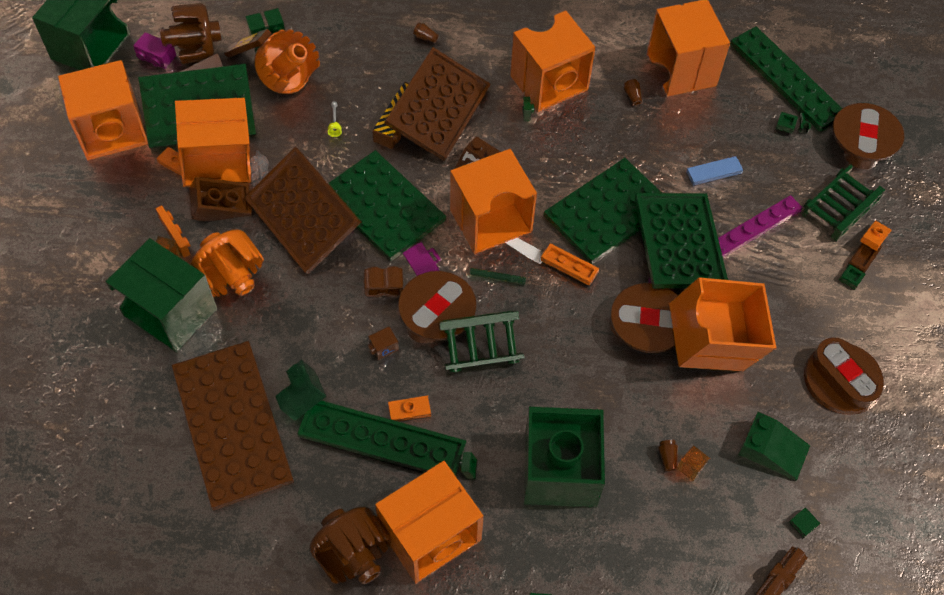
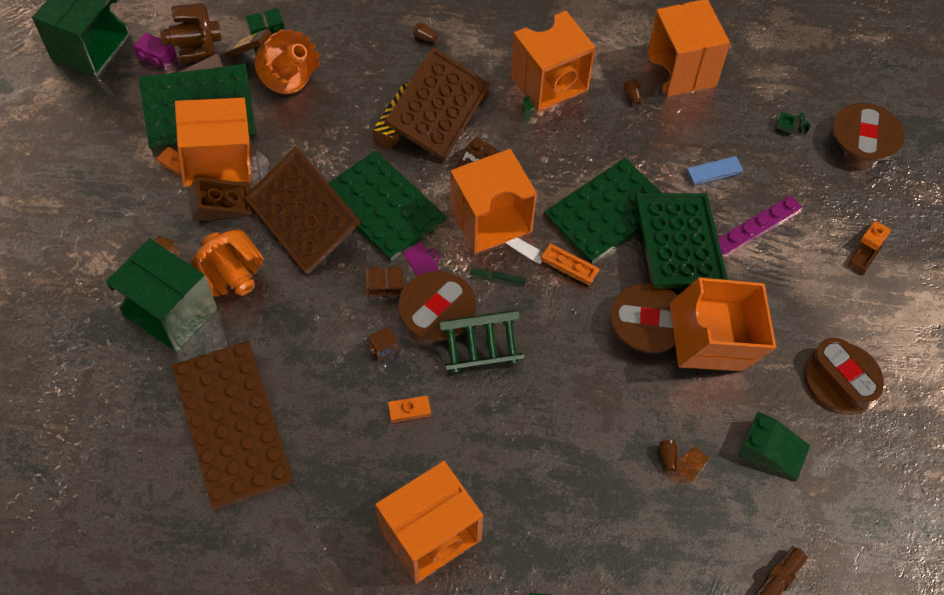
(103, 110): orange piece -> none
(173, 230): orange plate -> none
(303, 391): clear green brick -> none
(335, 125): neon yellow hinge -> none
(350, 544): reddish brown piece -> none
(380, 437): dark green plate -> none
(468, 465): dark green plate -> none
(564, 457): dark green piece -> none
(787, 78): dark green plate -> none
(804, 522): dark green tile -> none
(850, 217): dark green fence -> none
(852, 276): dark green tile -> none

